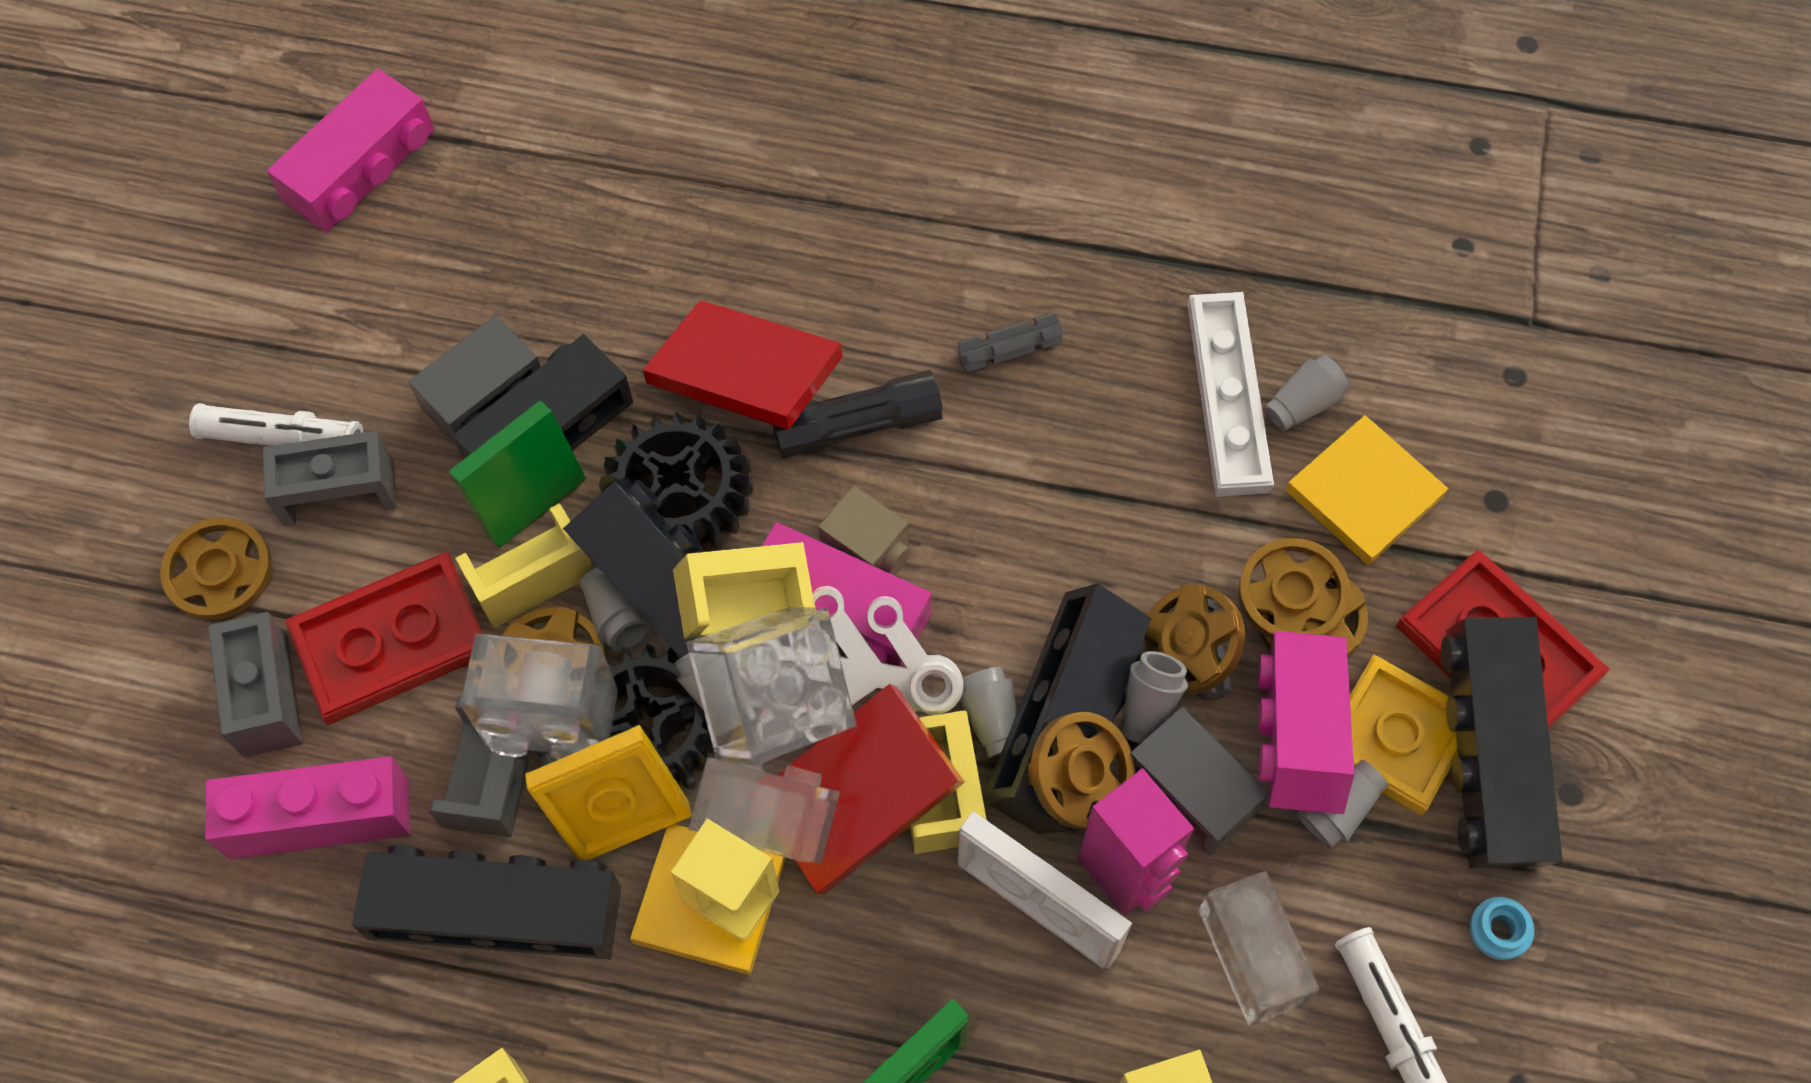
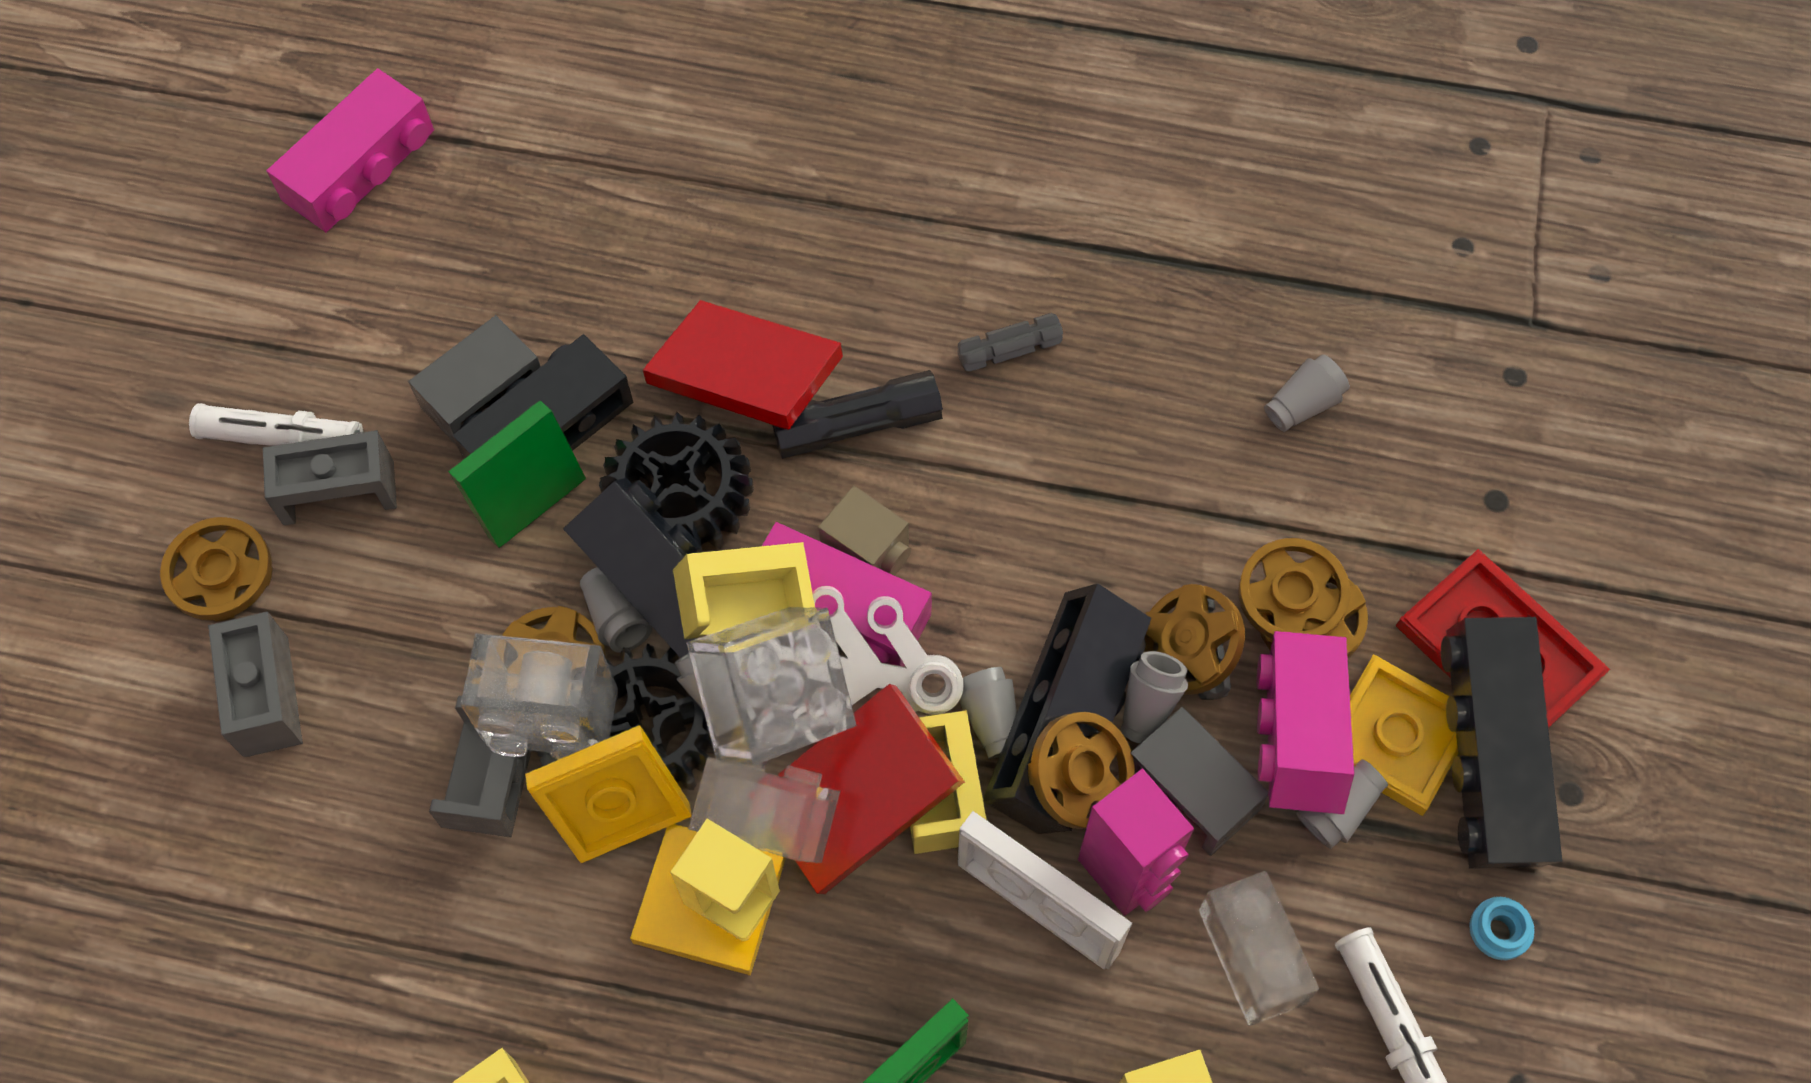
(307, 808): dark pink brick -> none
(385, 637): red tile -> none
(488, 904): black brick -> none
(527, 573): light yellow panel -> none
(1230, 395): white tile -> none
(1366, 490): yellow tile -> none

